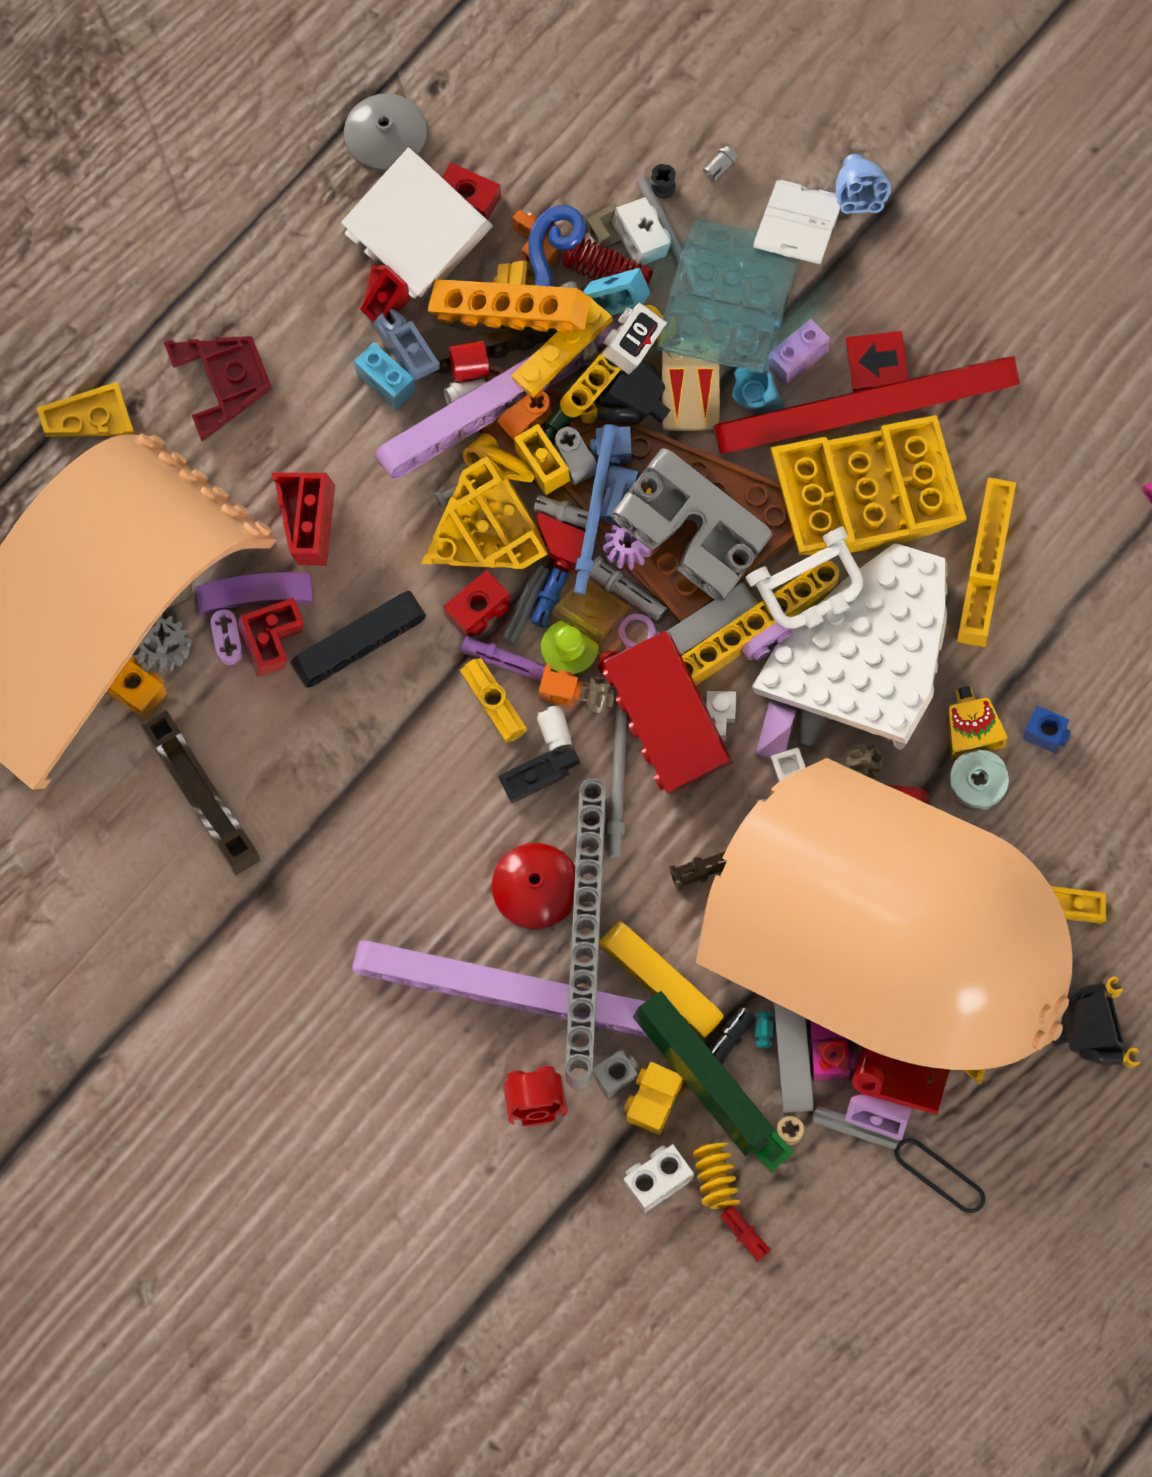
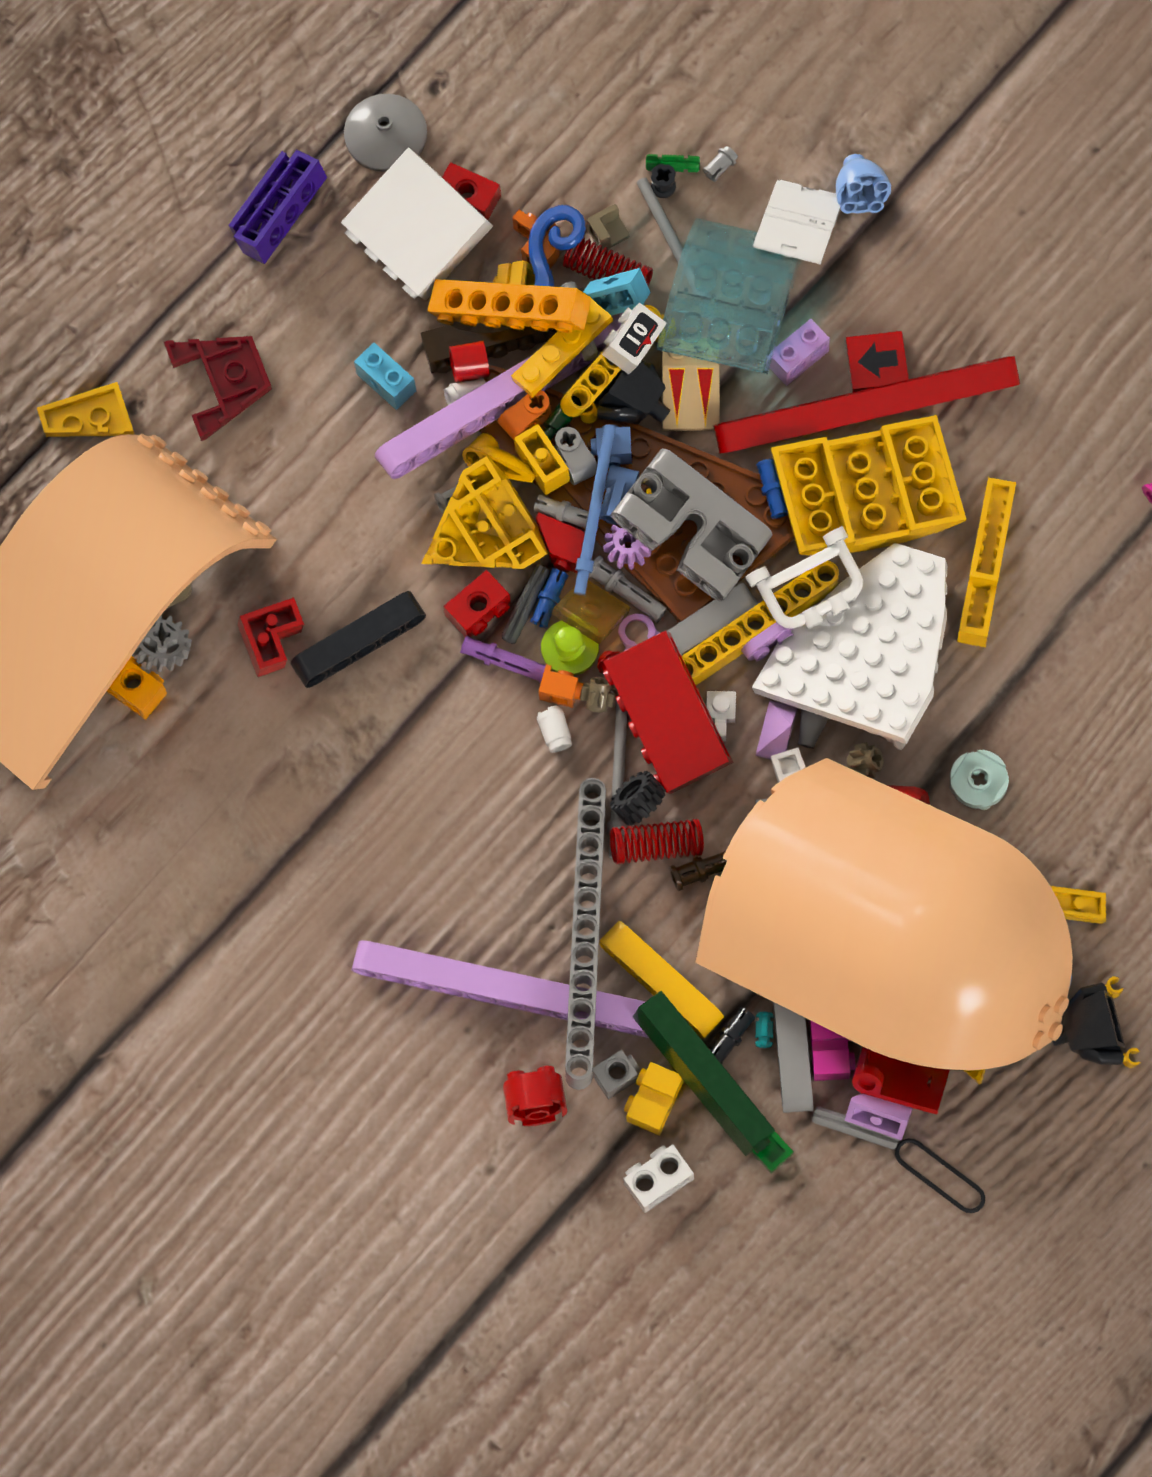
(200, 792): dark brown arch -> none
(232, 635): lavender beam -> none
(253, 590): medium lavender slope -> none
(292, 201): none -> dark purple brick
(307, 514): red wedge -> none
(384, 293): red slope -> none
(406, 345): sand blue plate -> none
(501, 714): yellow piece -> none
(534, 904): red dish -> none
(537, 774): black hinge -> none
(619, 855): none -> red piece
(637, 798): none -> black tyre
(641, 231): white brick -> none
(678, 162): none -> green axle
(715, 1176): yellow piece -> none
(745, 1233): red axle -> none
(756, 391): medium azure hair -> none
(772, 488): none -> blue pin
(795, 1122): tan bush -> none
(839, 1048): red plate -> none
(973, 725): yellow torso -> none
(1044, 717): blue brick -> none

